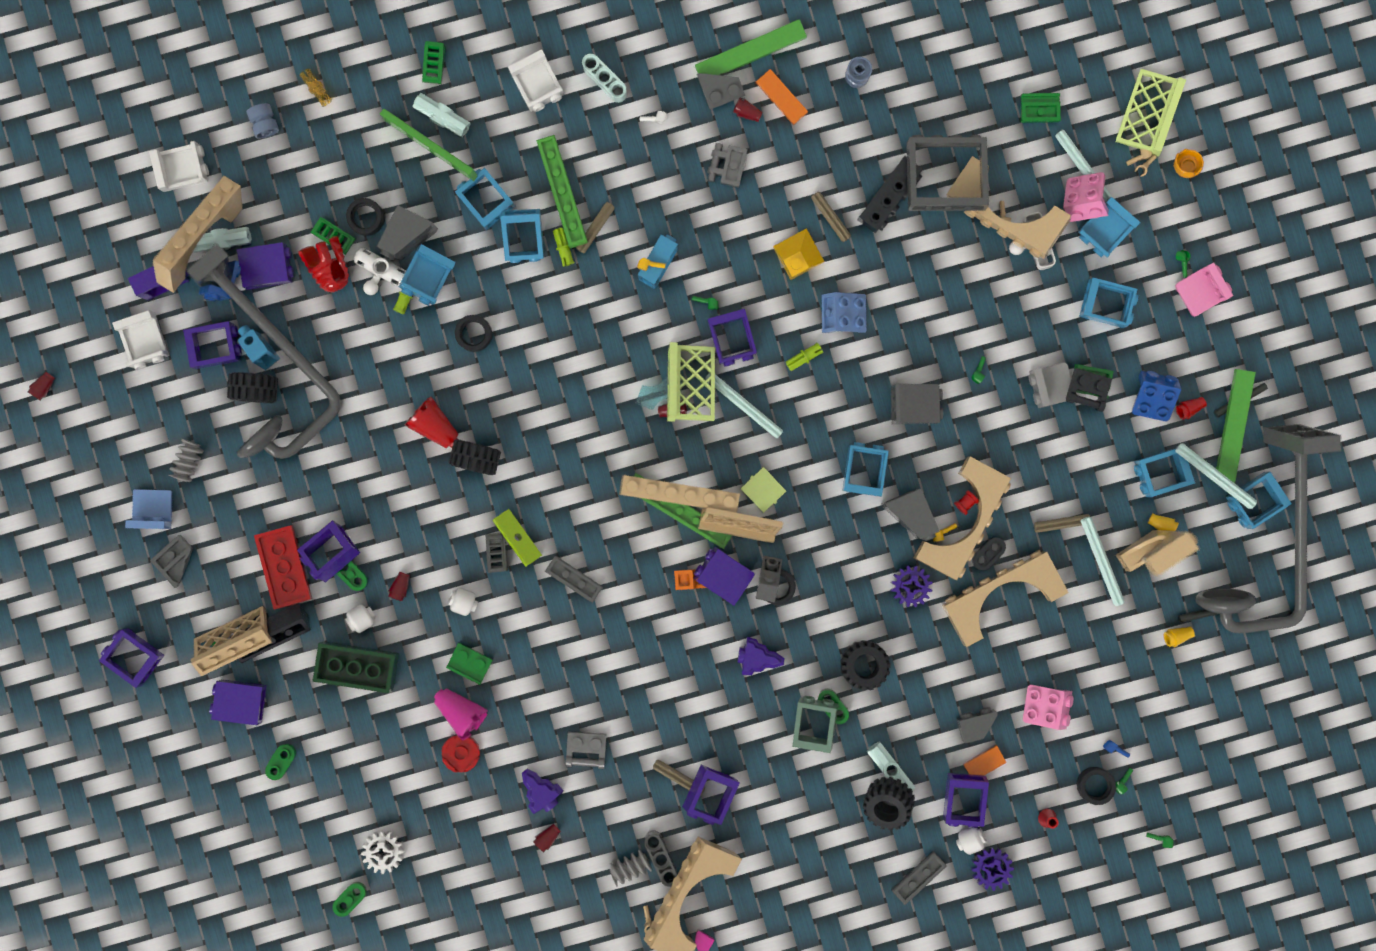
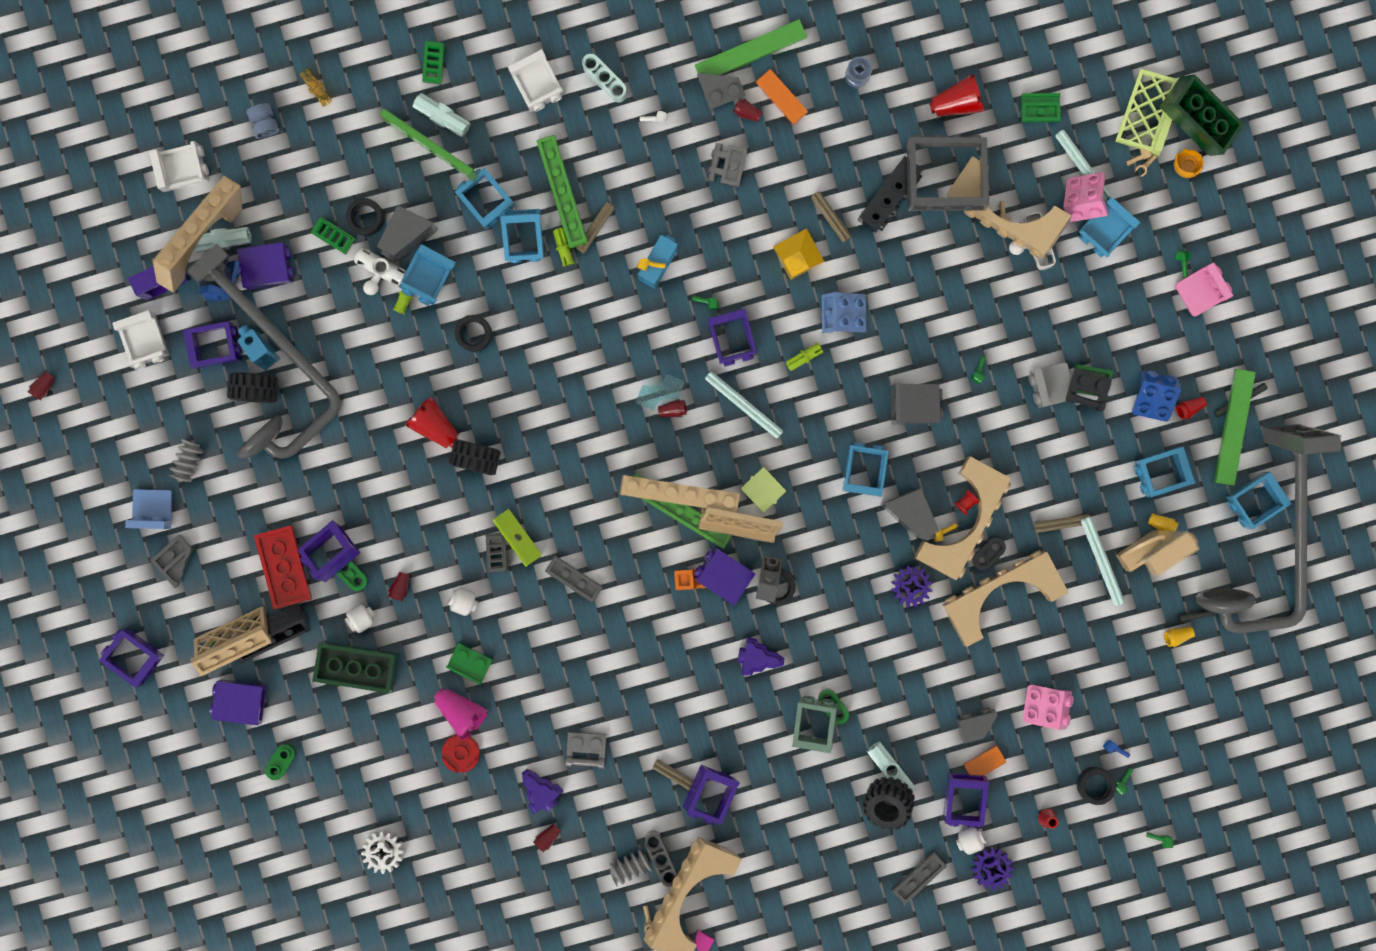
(328, 272): red hair -> none
(350, 898): green plate -> none
(674, 386): yellowish green fence -> none
(880, 672): black tyre -> none
(958, 99): none -> red cone
(1089, 299): dark azure window -> none
(1202, 115): none -> dark green brick
(1216, 476): light aqua axle -> none

